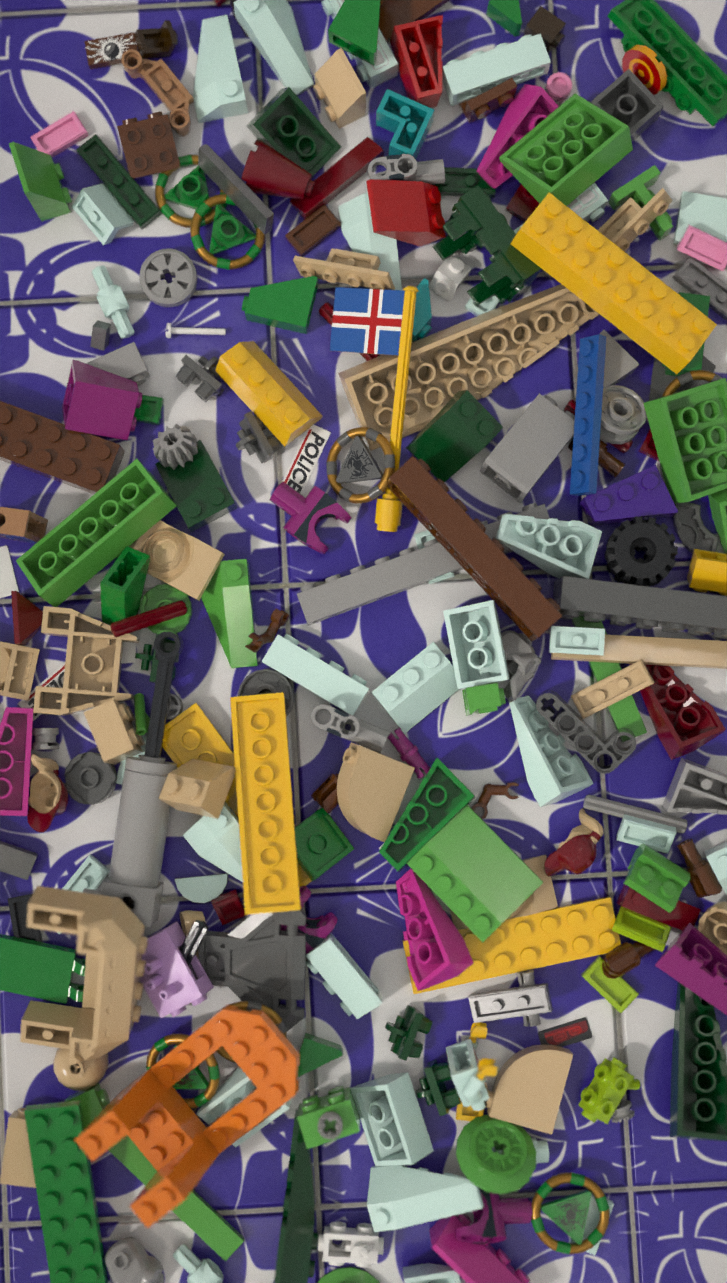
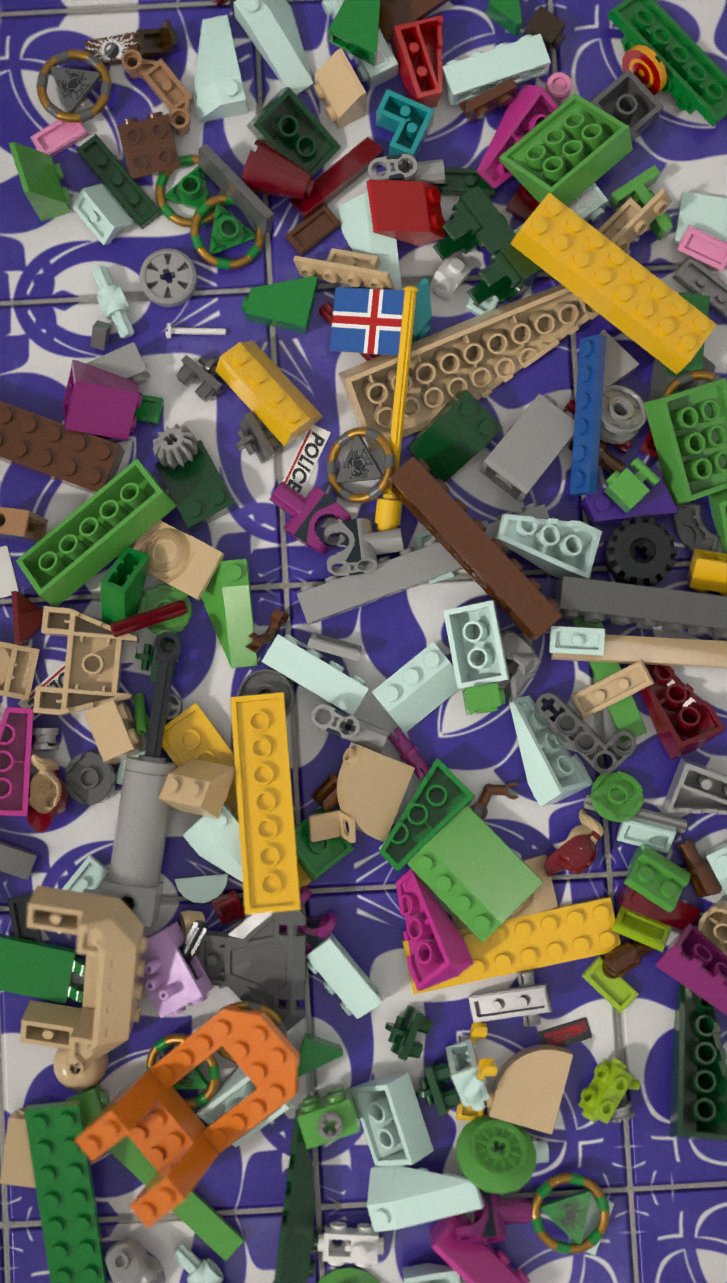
(74, 85): none -> piece
(331, 825): none -> tan bracket
(335, 646): none -> light grey tile
(360, 546): none -> light grey connector
(616, 796): none -> bright green tile
(628, 488): none -> bright green brick

